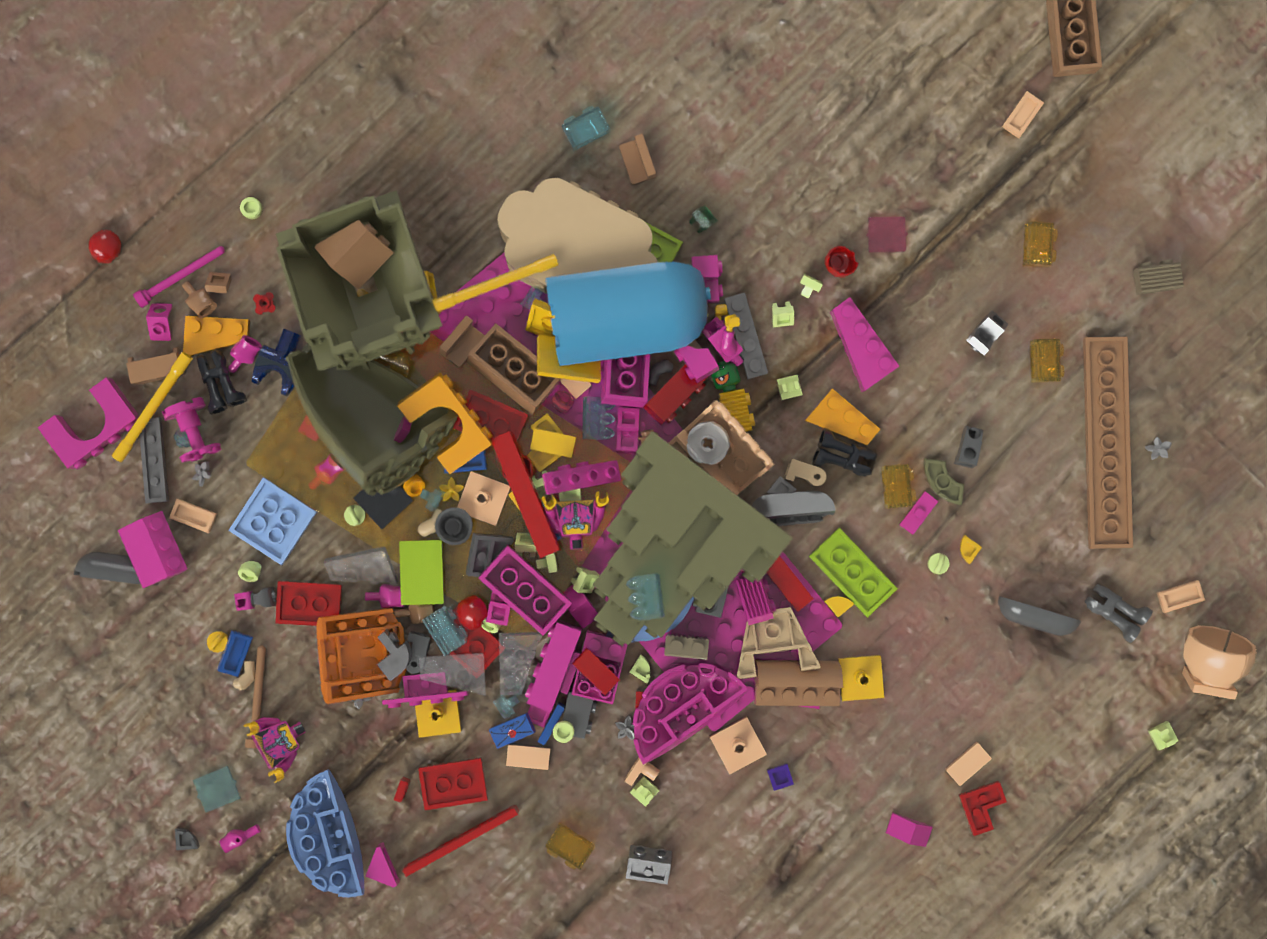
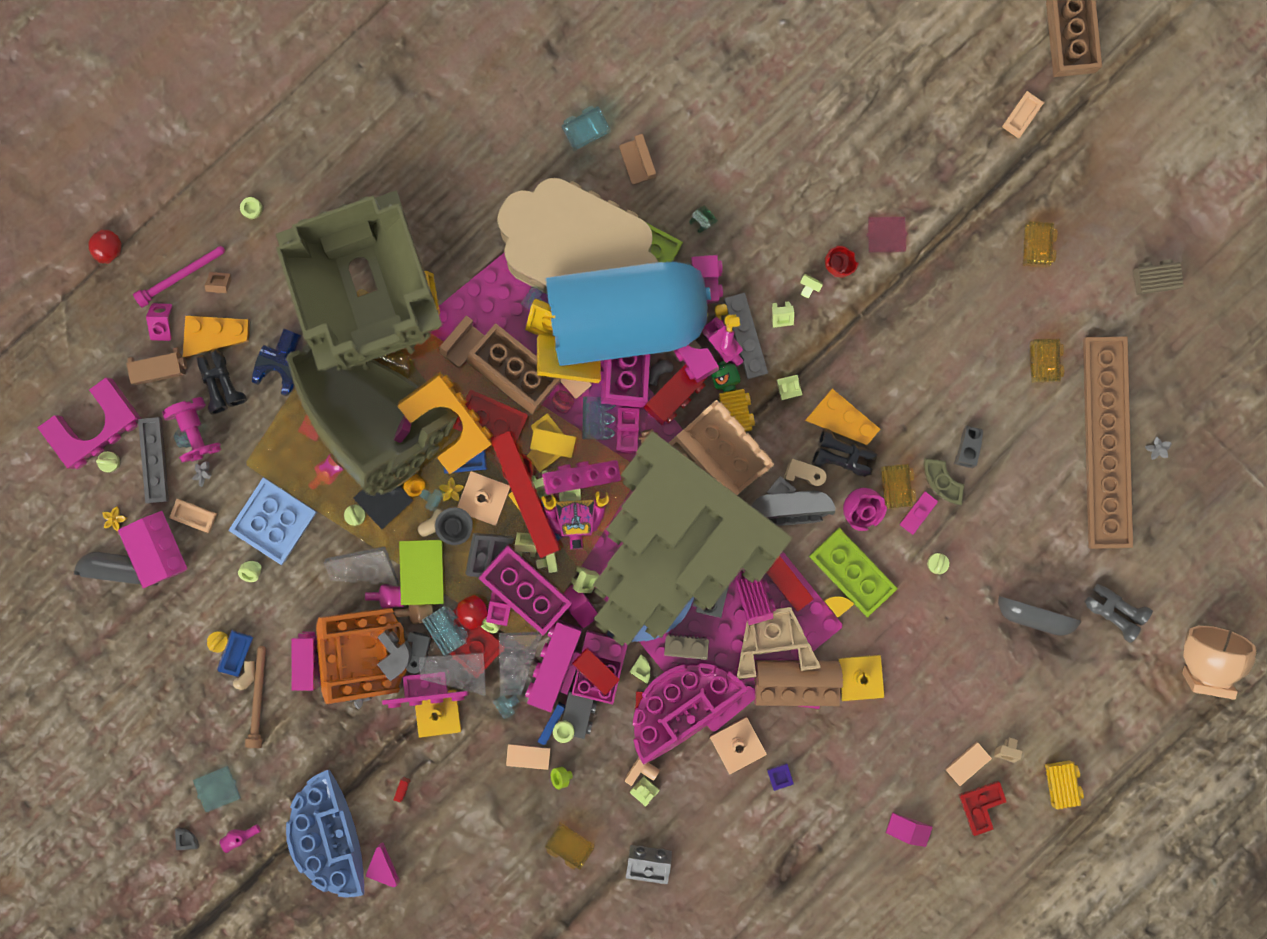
(108, 461): none -> yellowish green tile
(113, 518): none -> yellow plant
(176, 370): yellow piece -> none
(199, 300): medium nougat piece -> none
(244, 352): dark pink piece -> none
(248, 600): leg -> none
(269, 307): red plate -> none
(276, 743): torso -> none
(304, 602): red plate -> none
(305, 662): none -> dark pink brick
(355, 252): medium nougat slope -> none
(453, 298): yellow piece -> none
(453, 783): red plate -> none
(460, 840): red tile -> none
(512, 730): blue tile -> none
(538, 716): dark pink tile -> none
(560, 777): none -> lime tile
(625, 728): light grey plant -> none
(647, 597): clear light blue plate -> none
(720, 443): white plate -> none
(862, 345): dark pink wedge -> none
(864, 508): none -> dark pink cylinder
(969, 549): yellow tile -> none
(987, 332): flat silver brick -> none
(1008, 751): none -> tan tile
(1064, 784): none -> yellow brick
(1163, 735): yellowish green tile -> none
(1180, 596): light nougat tile -> none

